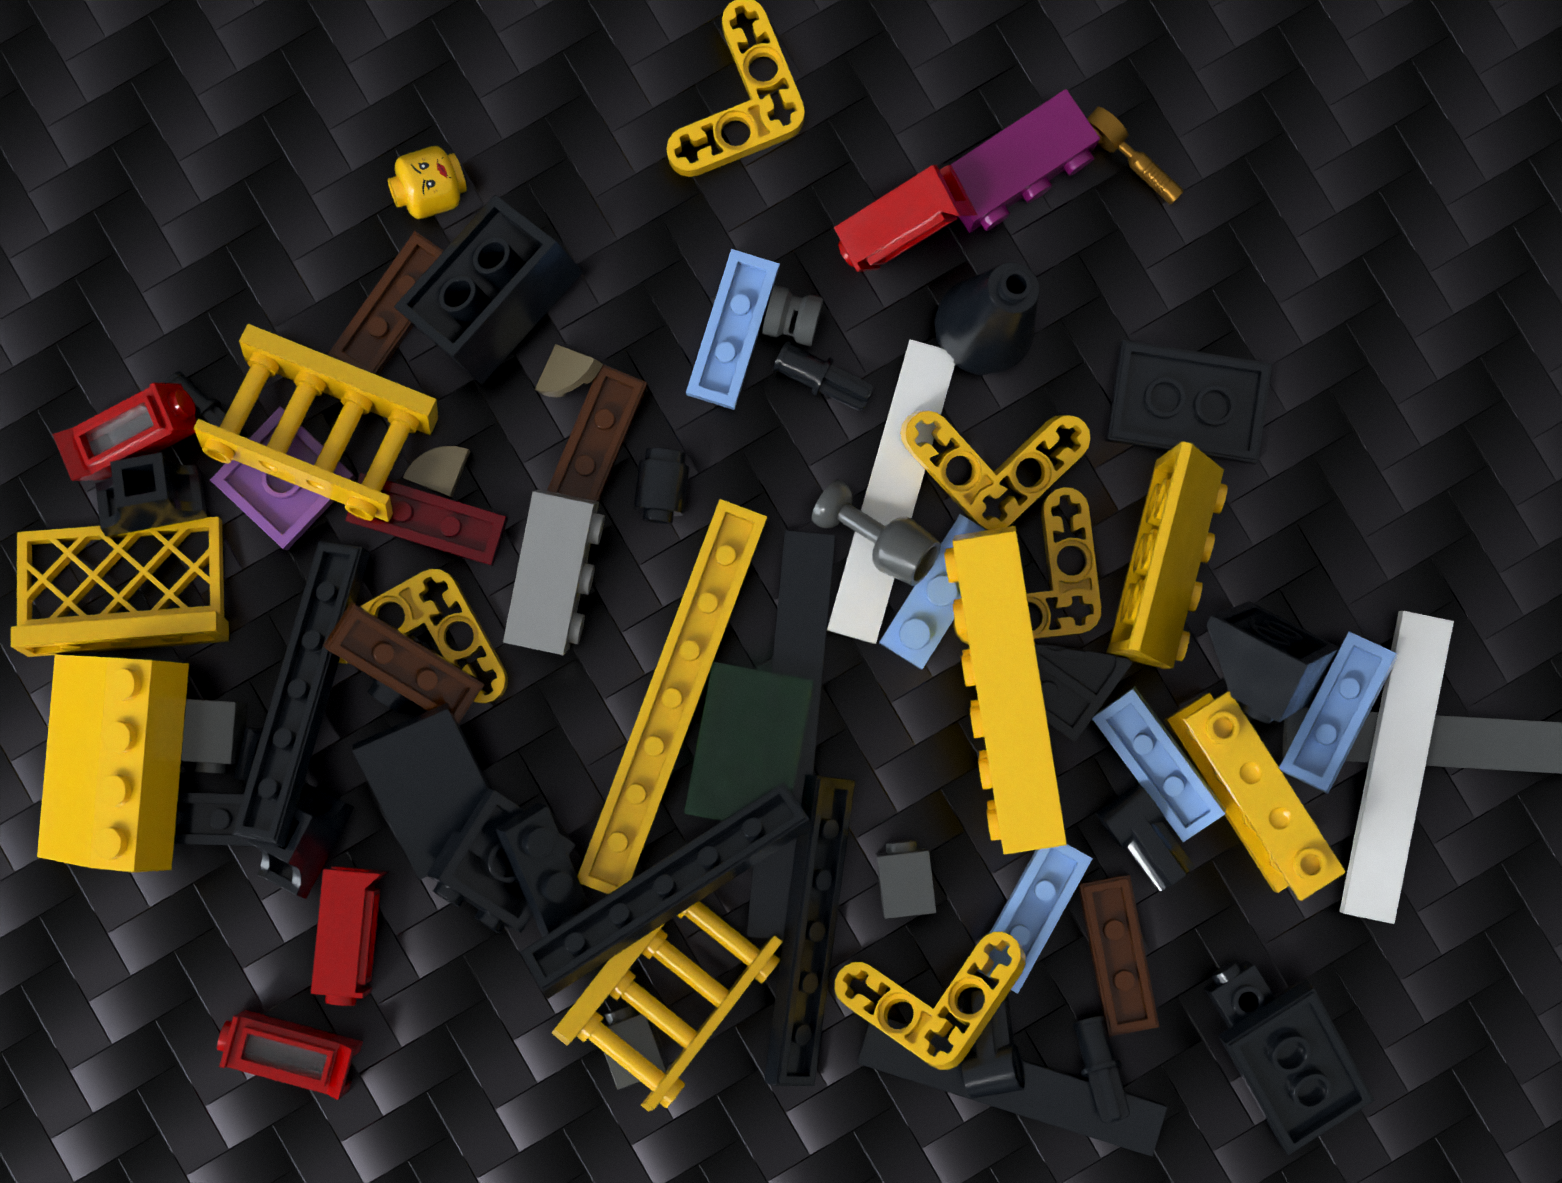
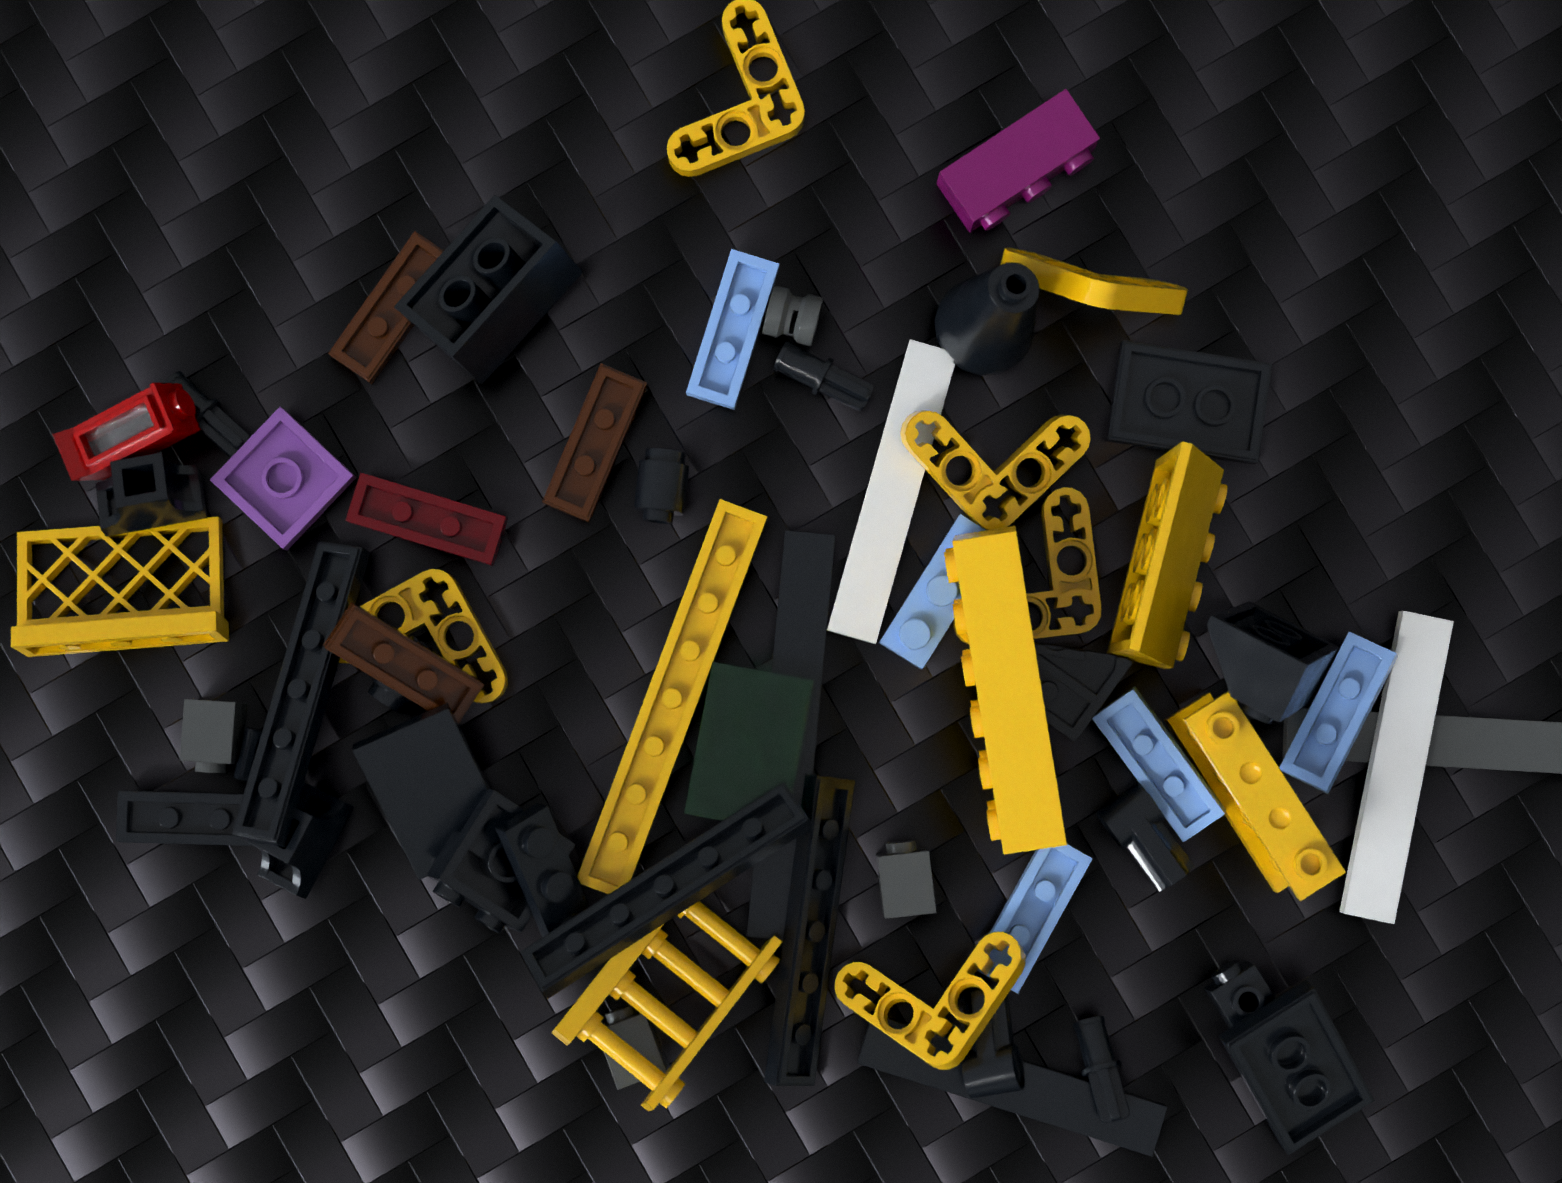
(113, 763): yellow slope -> none
(288, 1052): red window -> none
(314, 375): yellow fence -> none
(346, 934): red window -> none
(427, 182): yellow head -> none
(438, 469): dark tan tile -> none
(553, 572): light grey brick -> none
(566, 372): dark tan tile -> none
(899, 549): dark grey piece -> none
(903, 218): red window -> none
(1100, 289): none -> yellow beam
(1113, 136): pearl gold piece -> none
(1118, 954): reddish brown tile -> none

